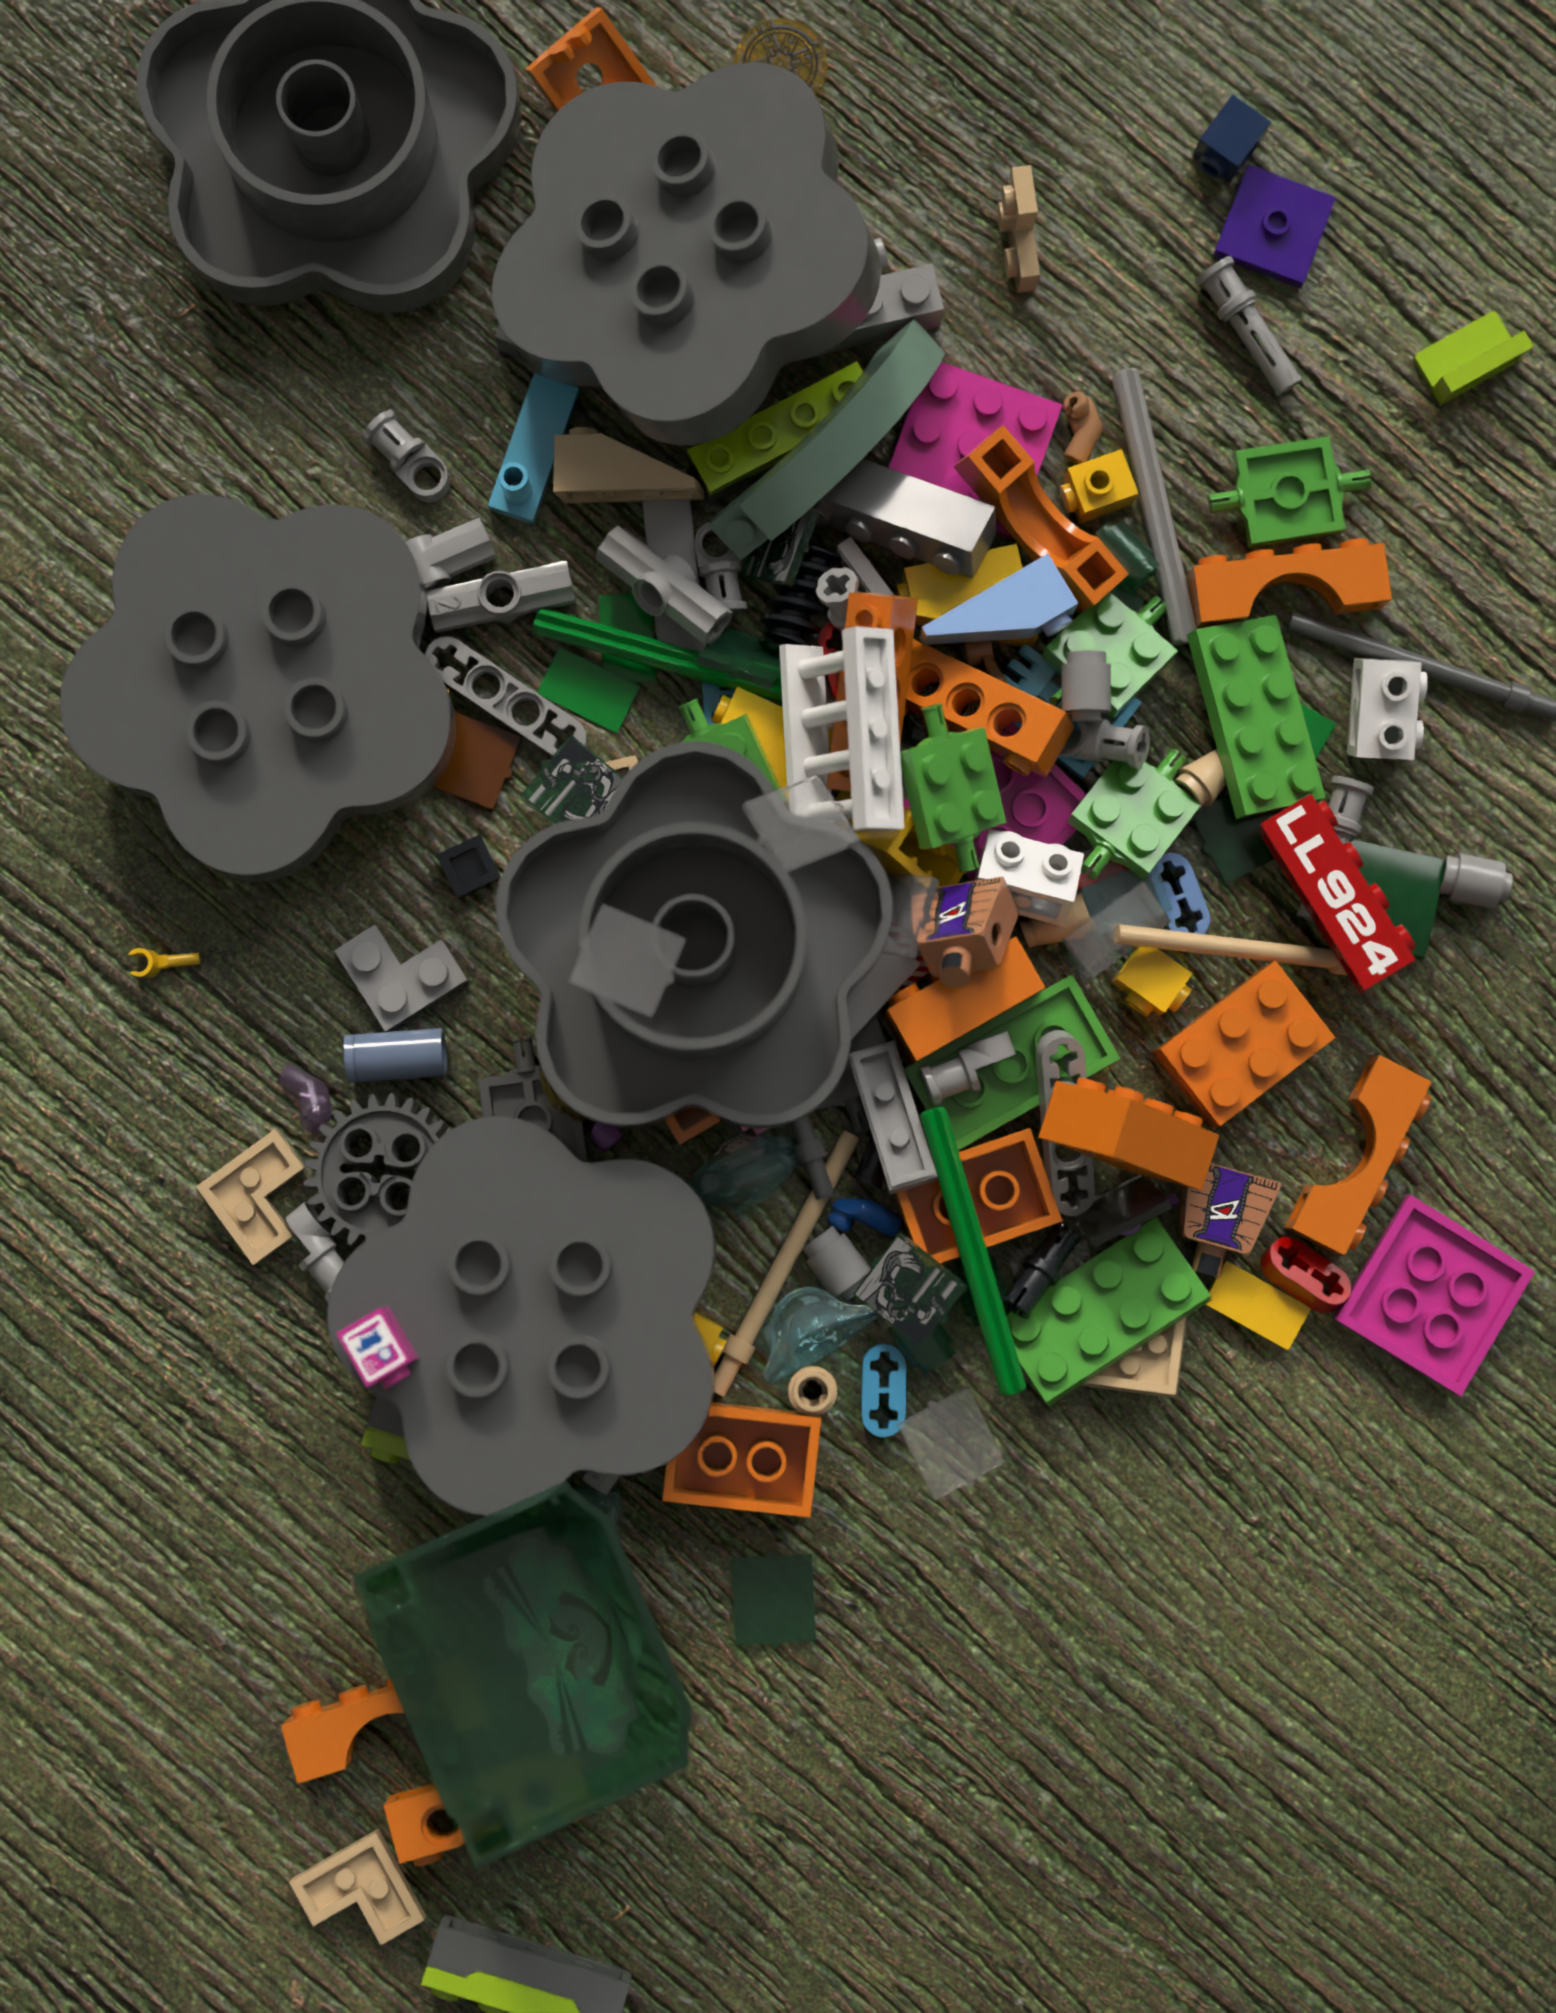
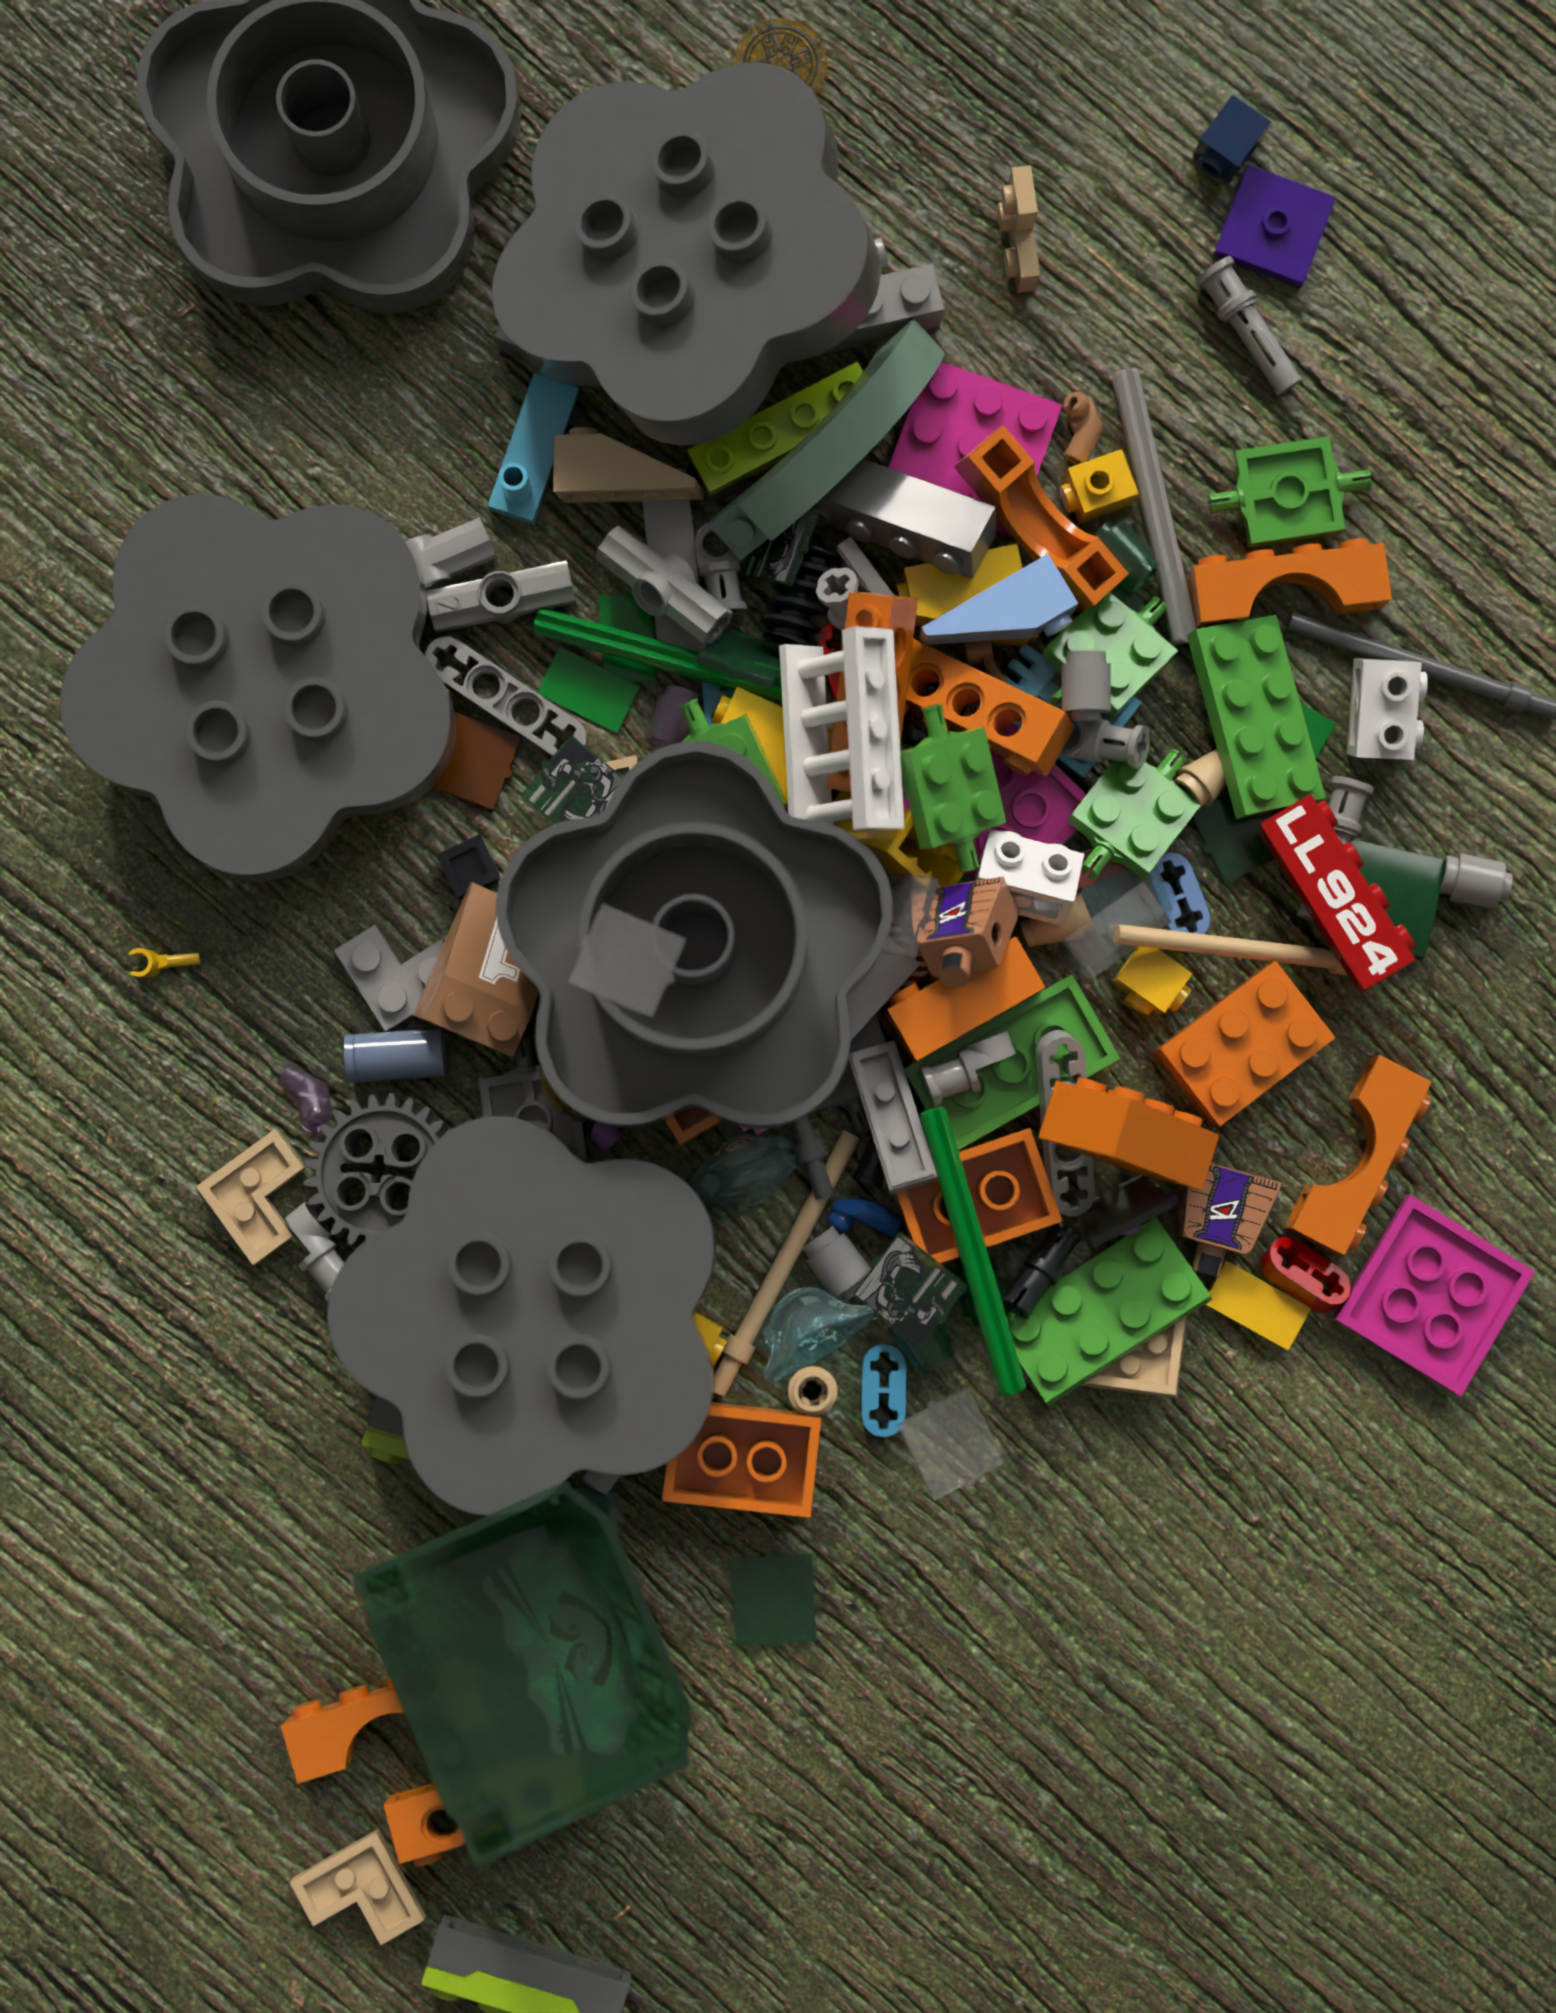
(379, 1348): brick -> none
(408, 456): light grey connector -> none
(476, 982): none -> medium nougat slope
(589, 41): orange piece -> none
(667, 720): none -> brick
(800, 823): clear piece -> none
(1470, 356): lime panel -> none

